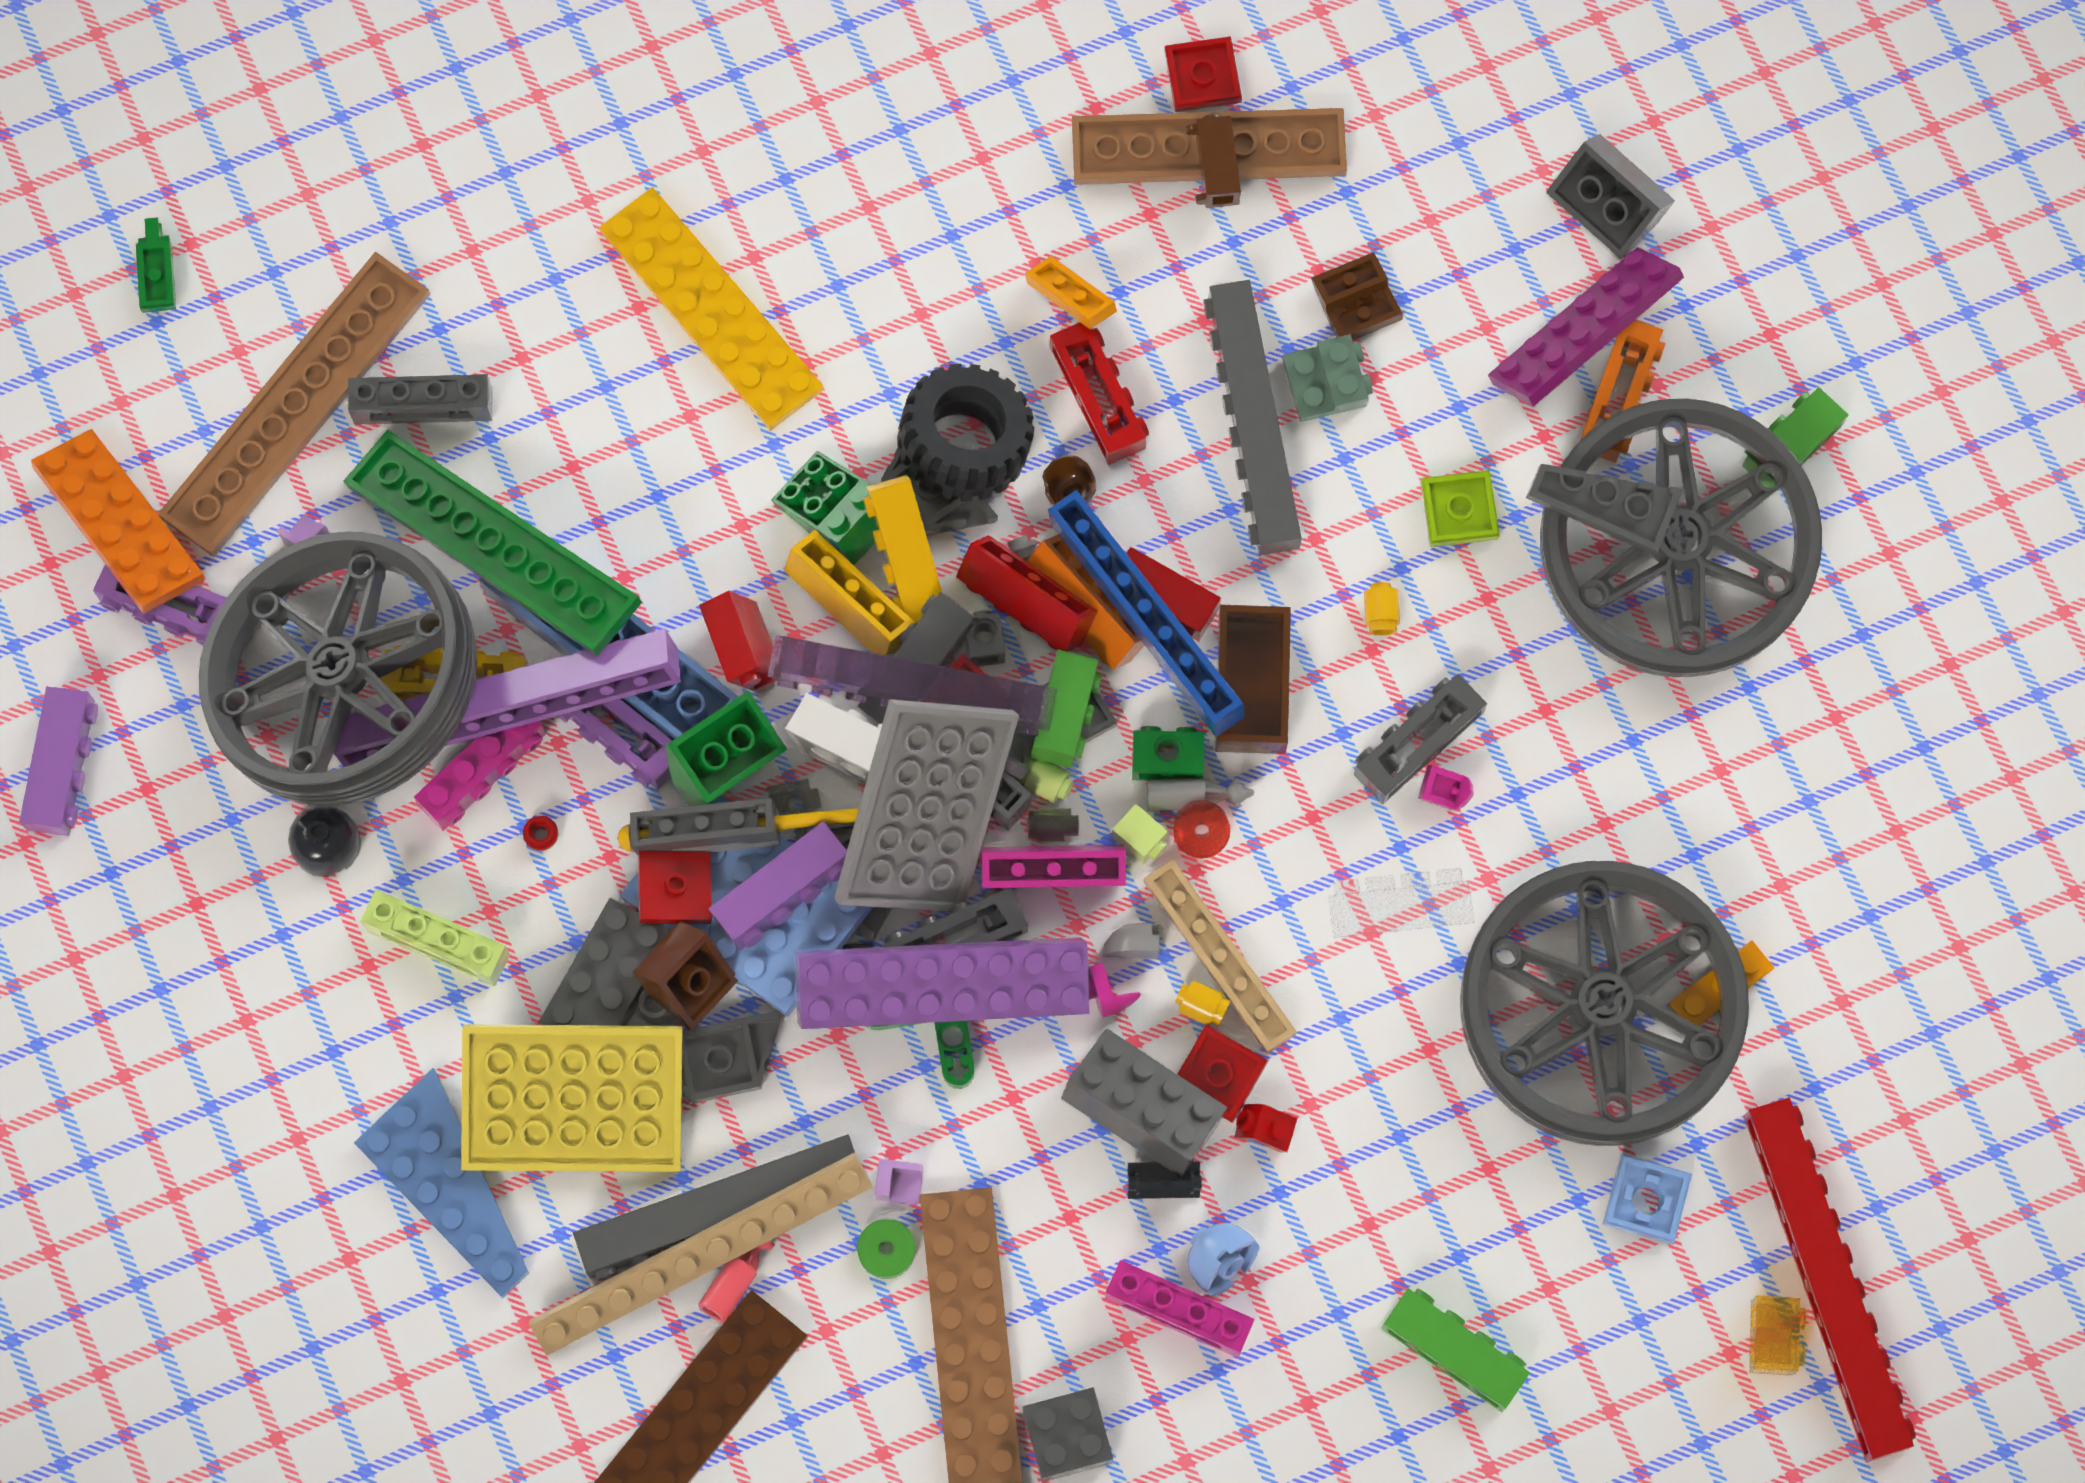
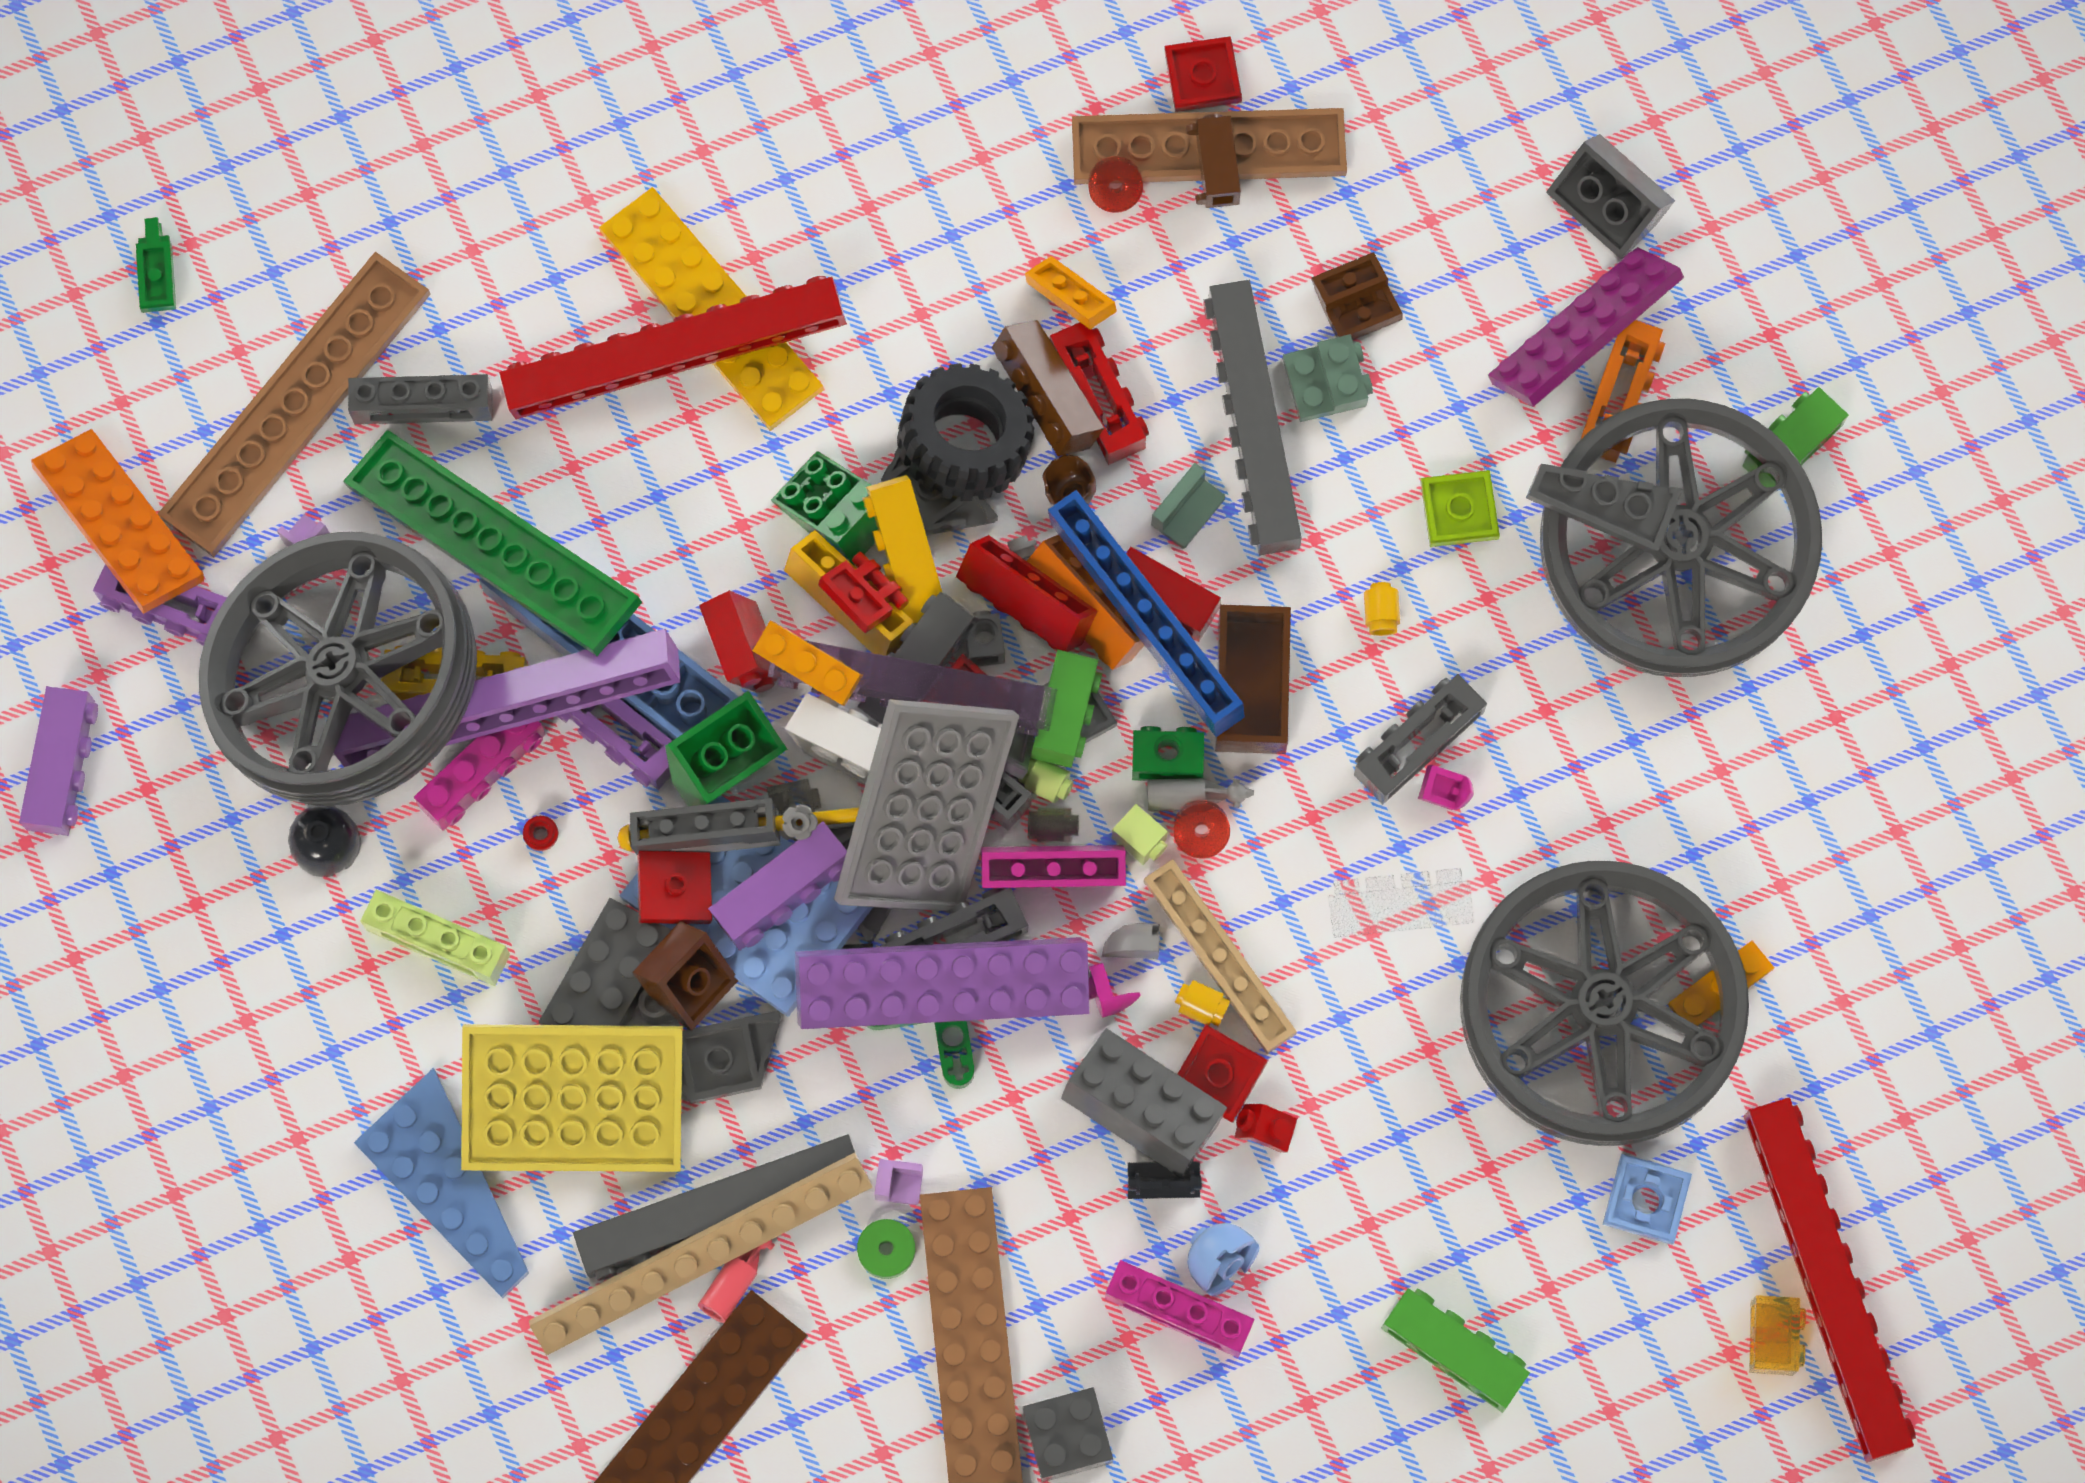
(672, 347): none -> red brick
(799, 812): none -> light grey plate
(807, 663): none -> light orange plate
(857, 597): none -> red plate
(1049, 387): none -> reddish brown brick
(1113, 169): none -> clear red piece
(1187, 507): none -> sand green panel

